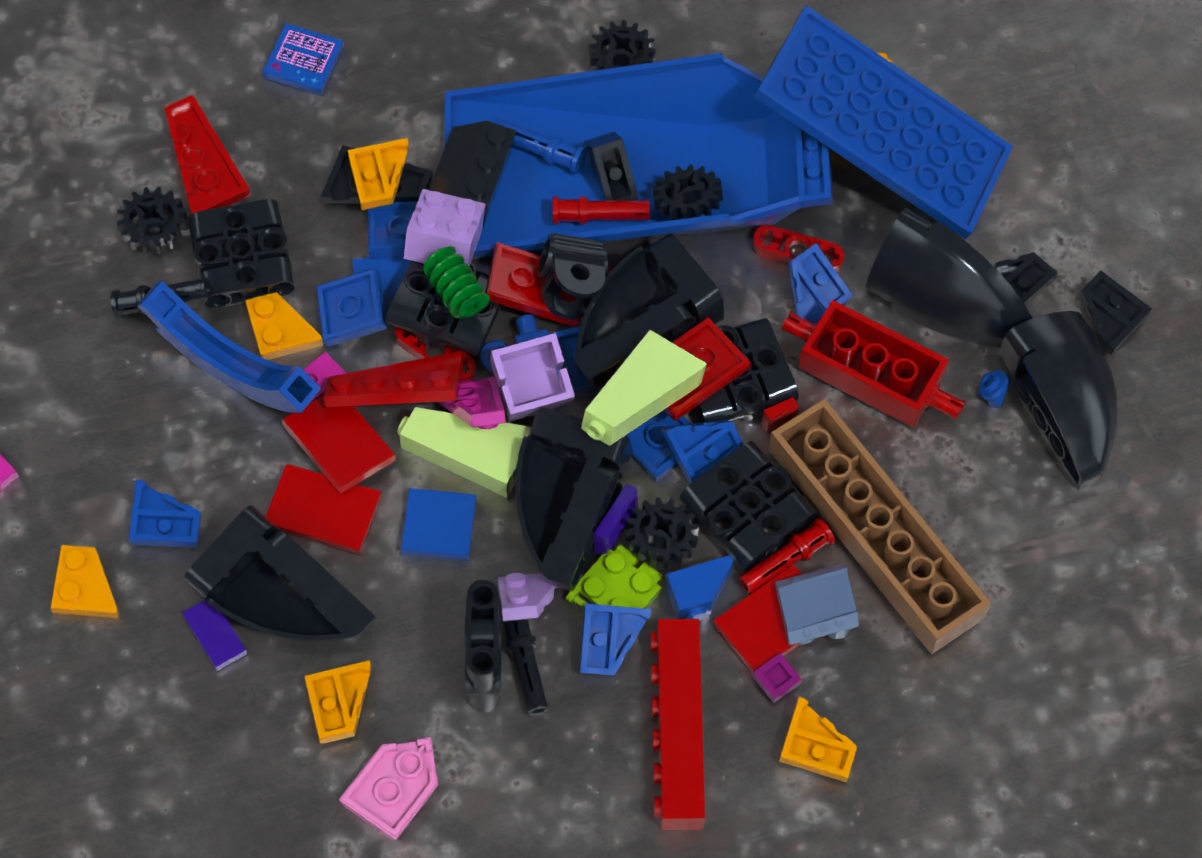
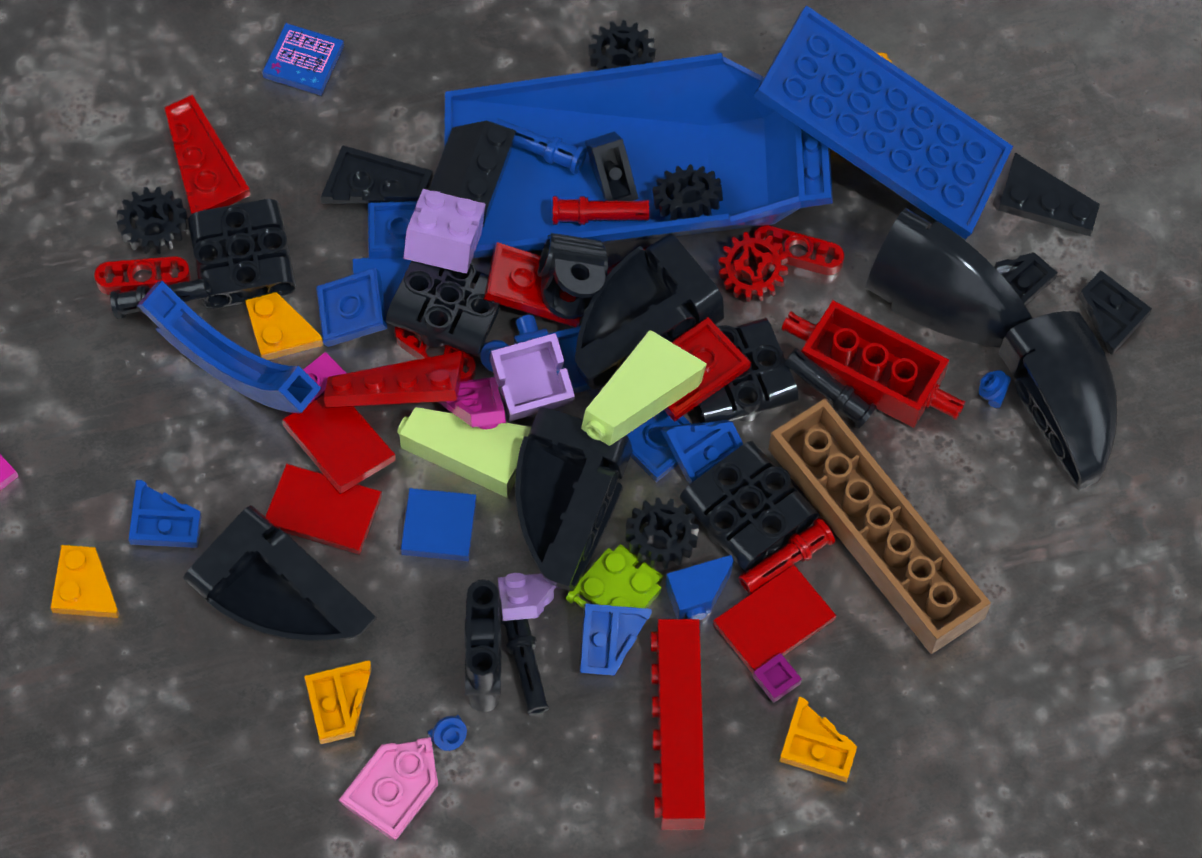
(118, 268): none -> red beam
(214, 634): dark purple tile -> none
(378, 171): light orange wing -> none
(448, 733): none -> blue plate
(455, 283): green piece -> none
(615, 520): dark purple tile -> none
(741, 269): none -> red gear
(779, 414): red tile -> none
(815, 284): blue wing -> none
(817, 605): sand blue slope -> none
(841, 396): none -> black pin
(1046, 199): none -> black wing

